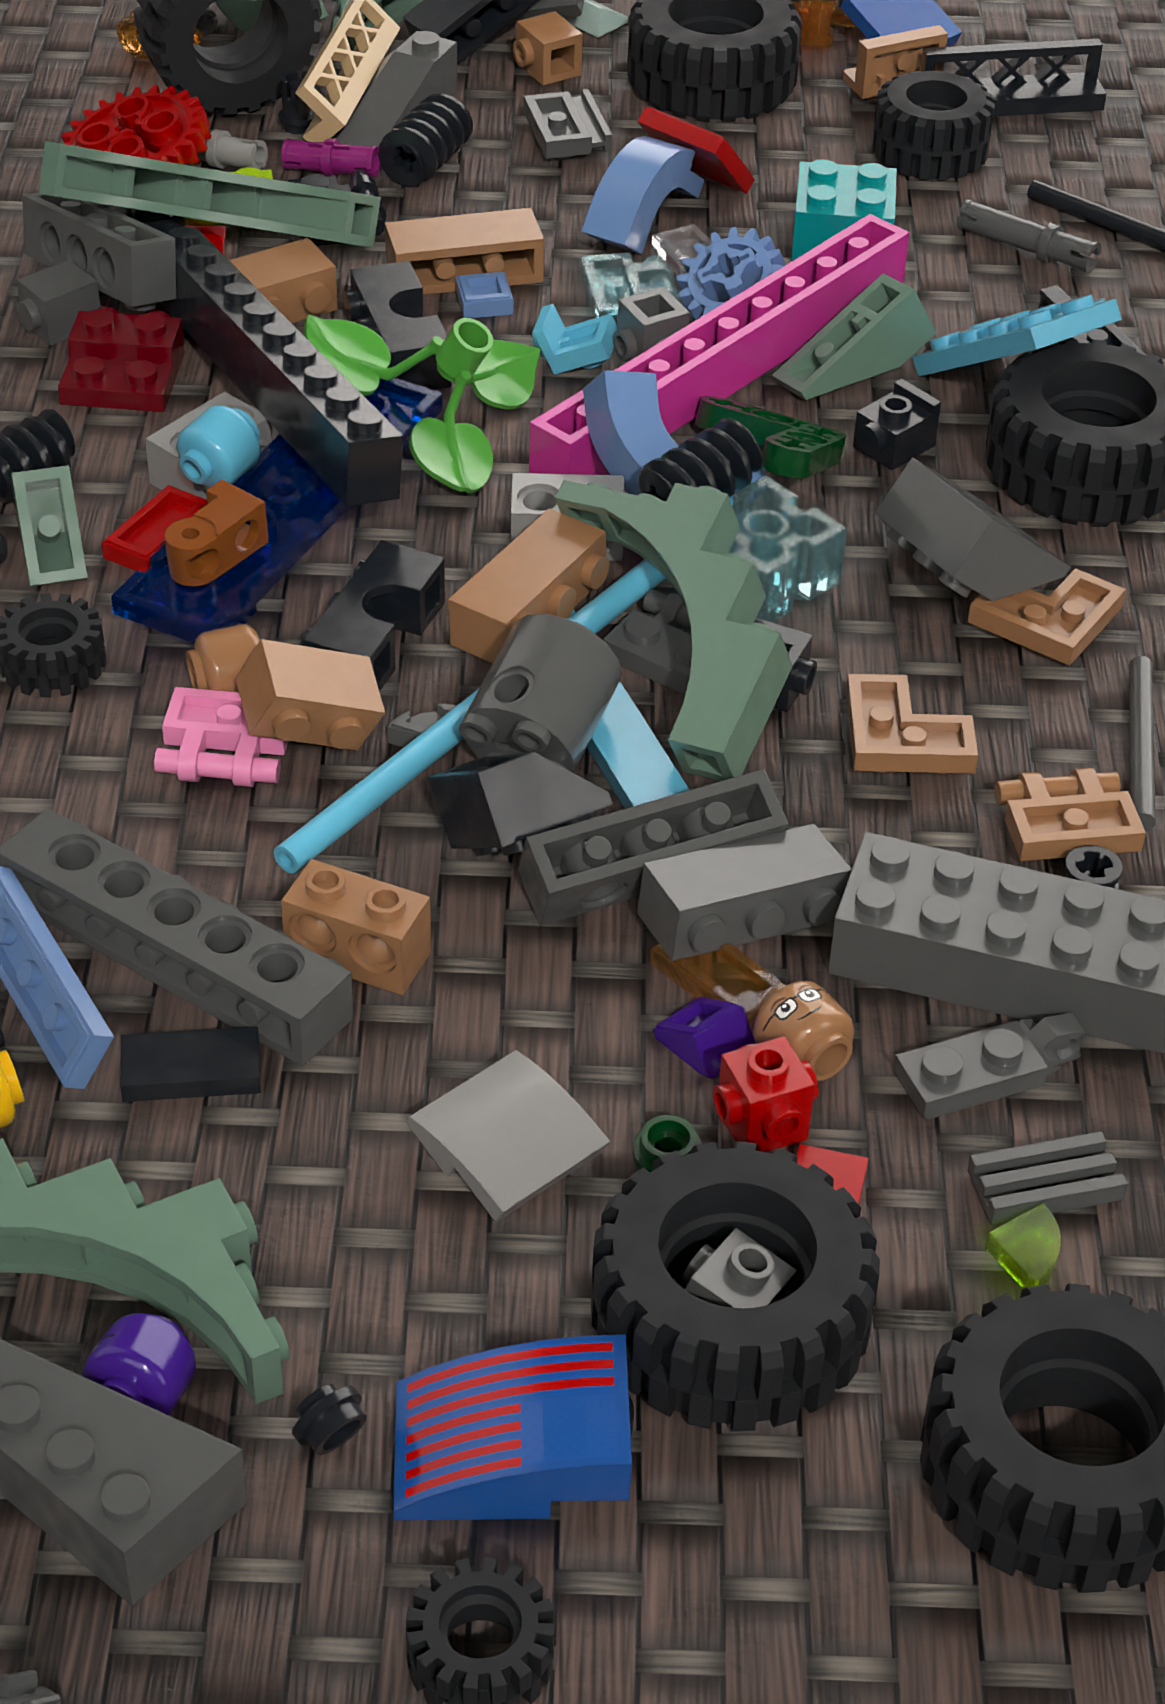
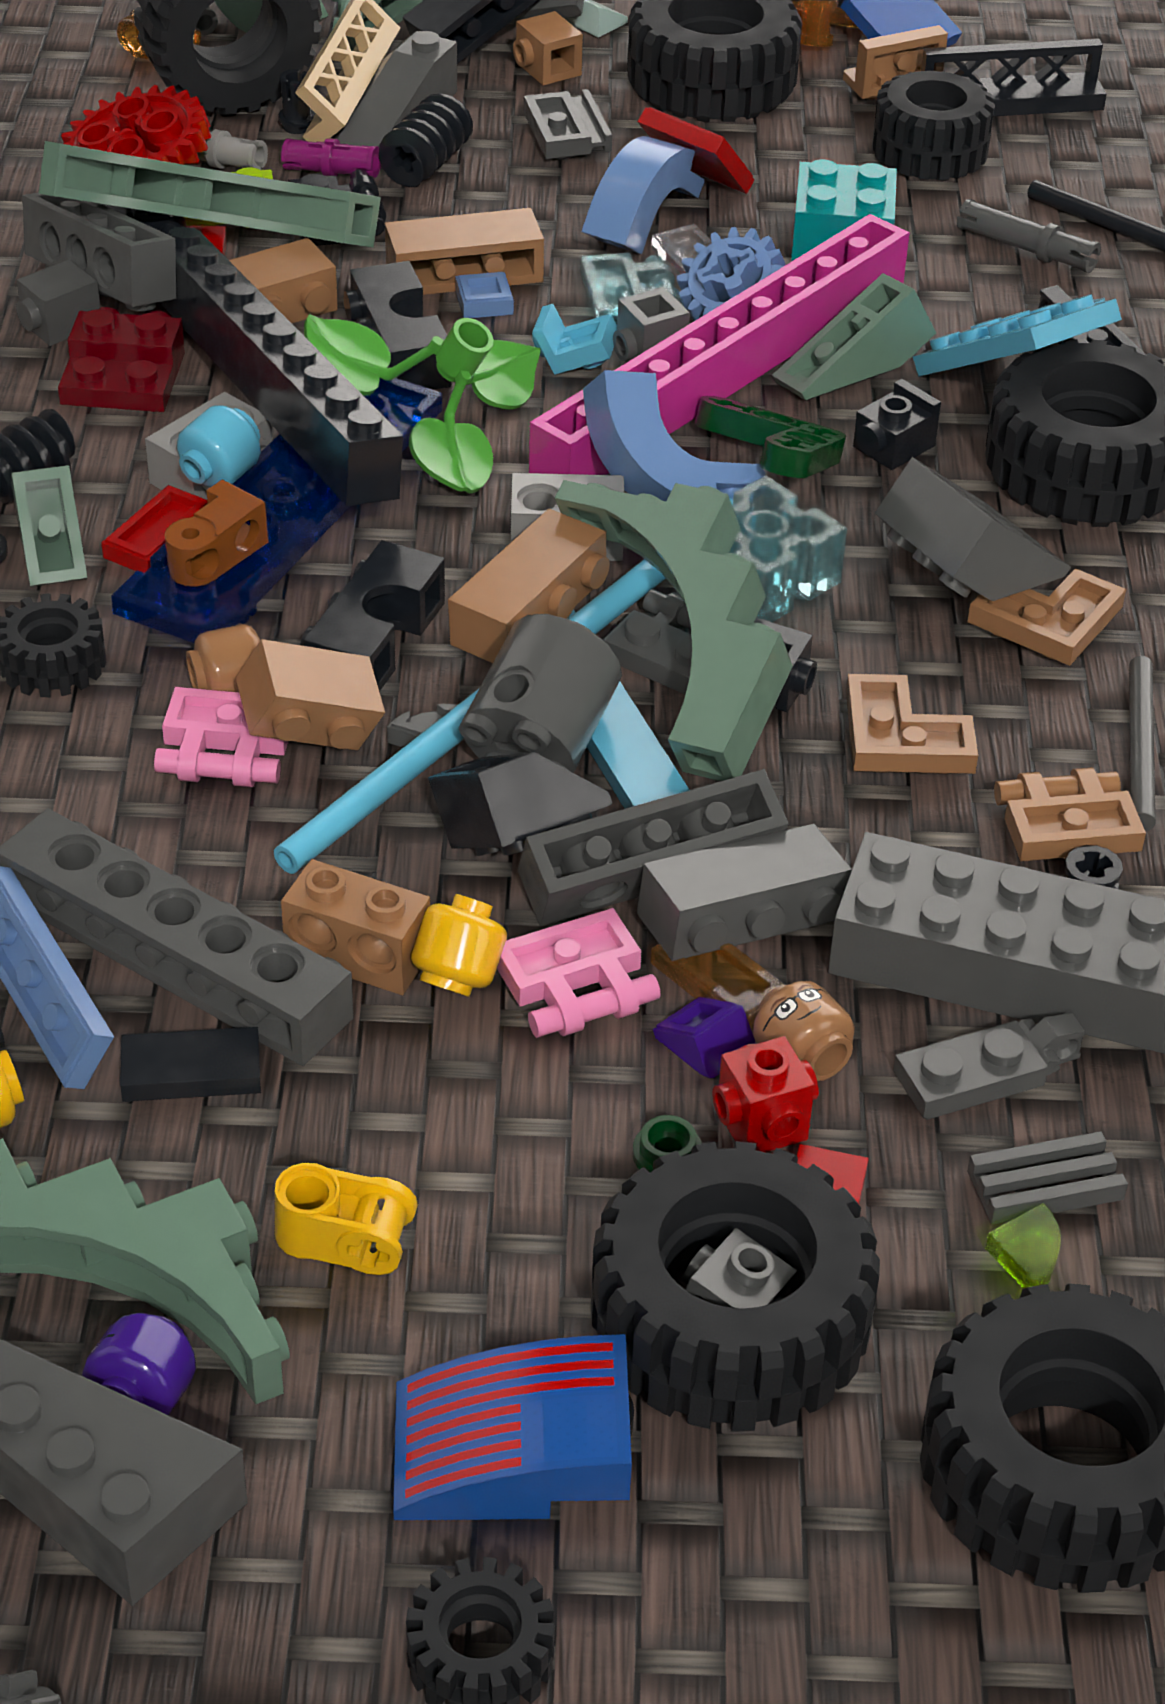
(329, 1418): black plate -> none
(338, 1217): none -> yellow piece
(458, 945): none -> yellow head
(508, 1133): light grey slope -> none
(571, 957): none -> bright pink plate
(714, 458): black piece -> none

